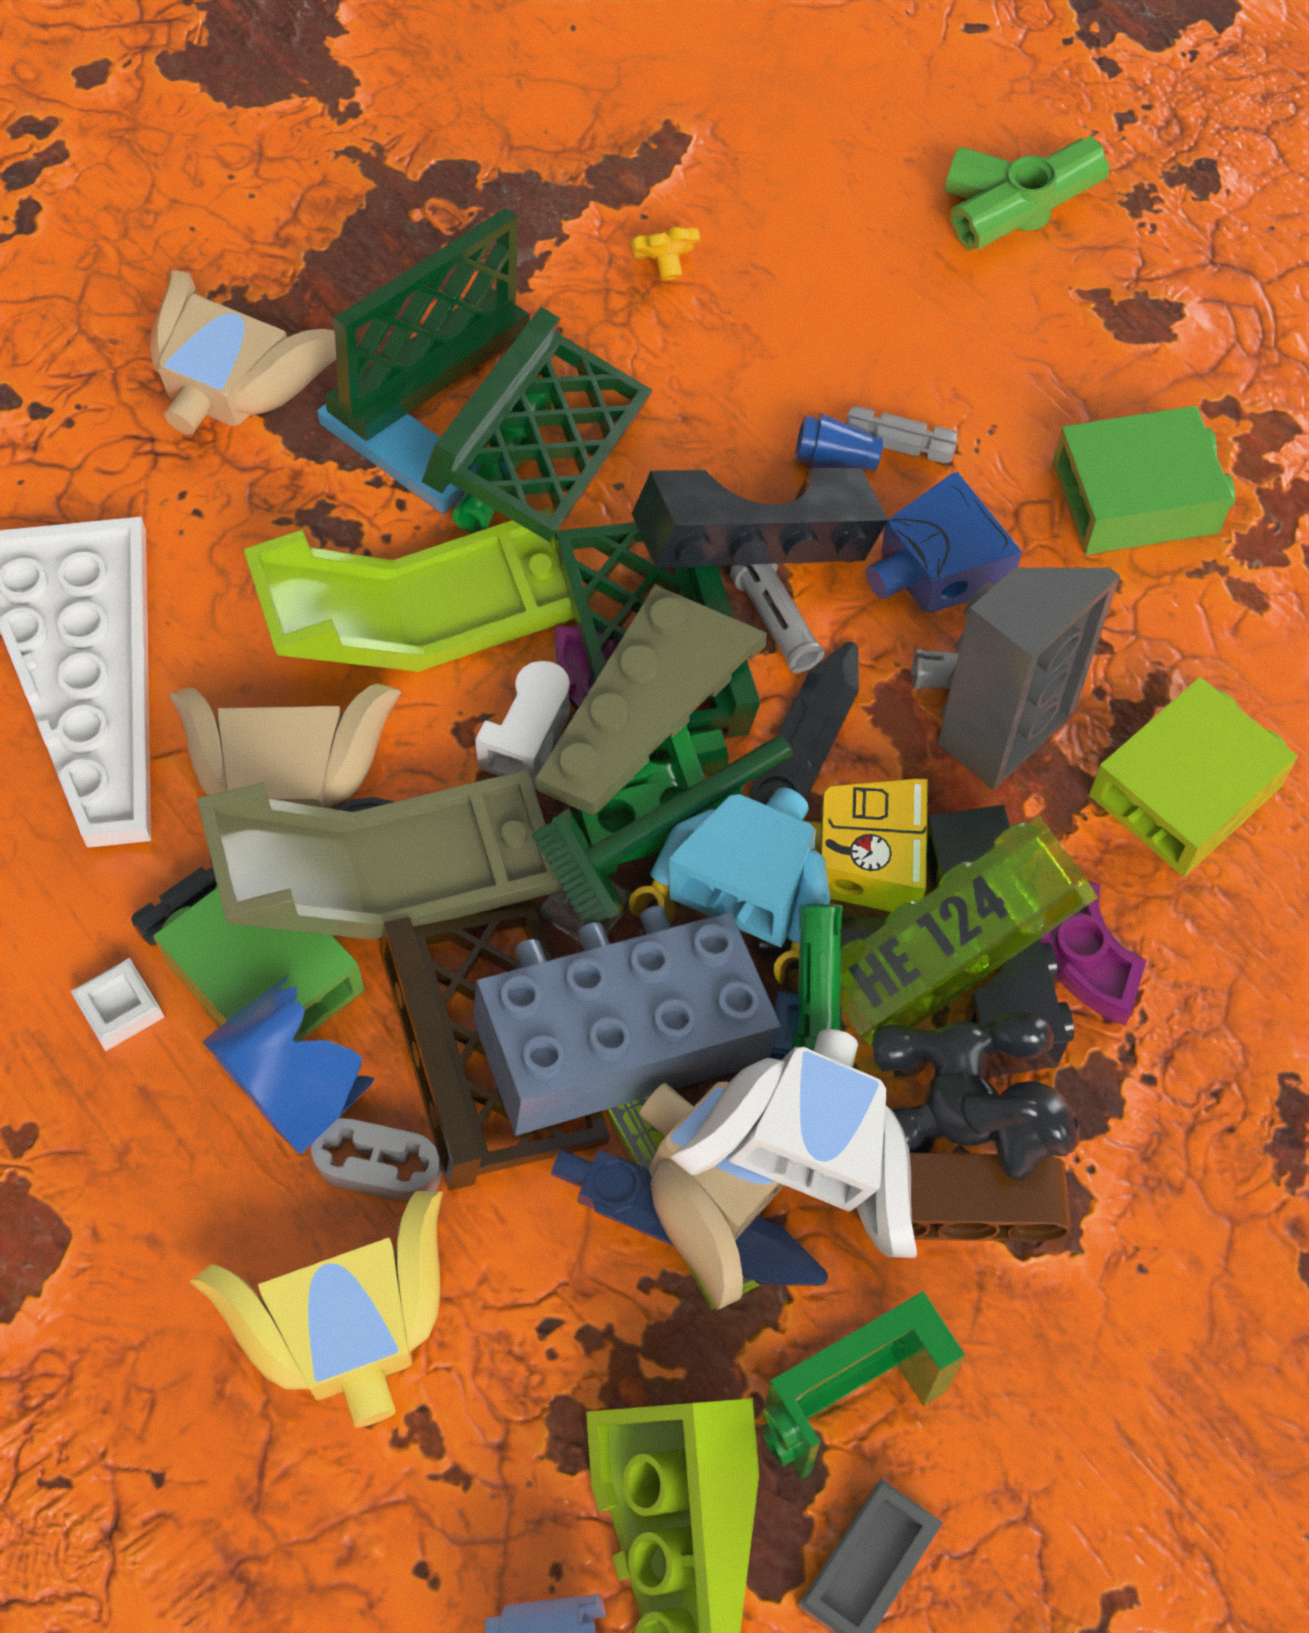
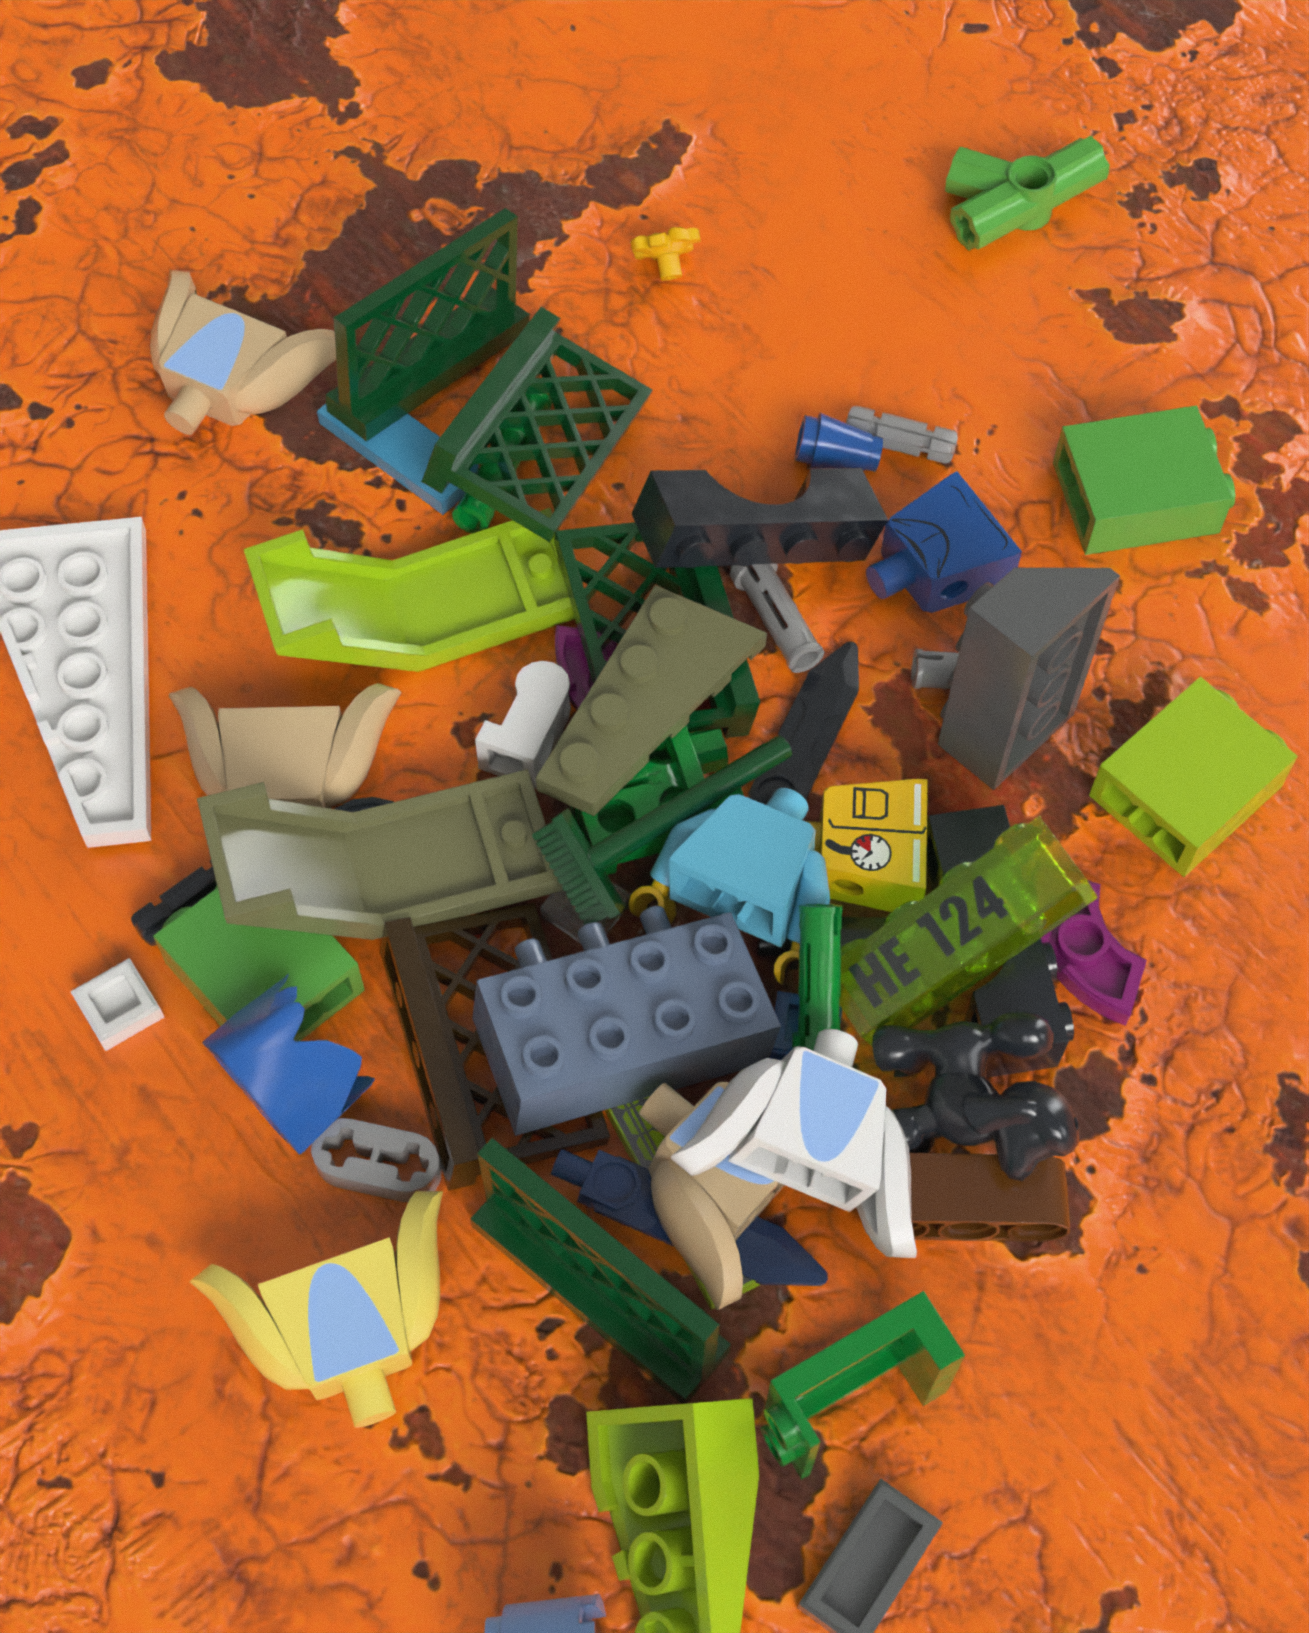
(596, 1276): none -> dark green fence

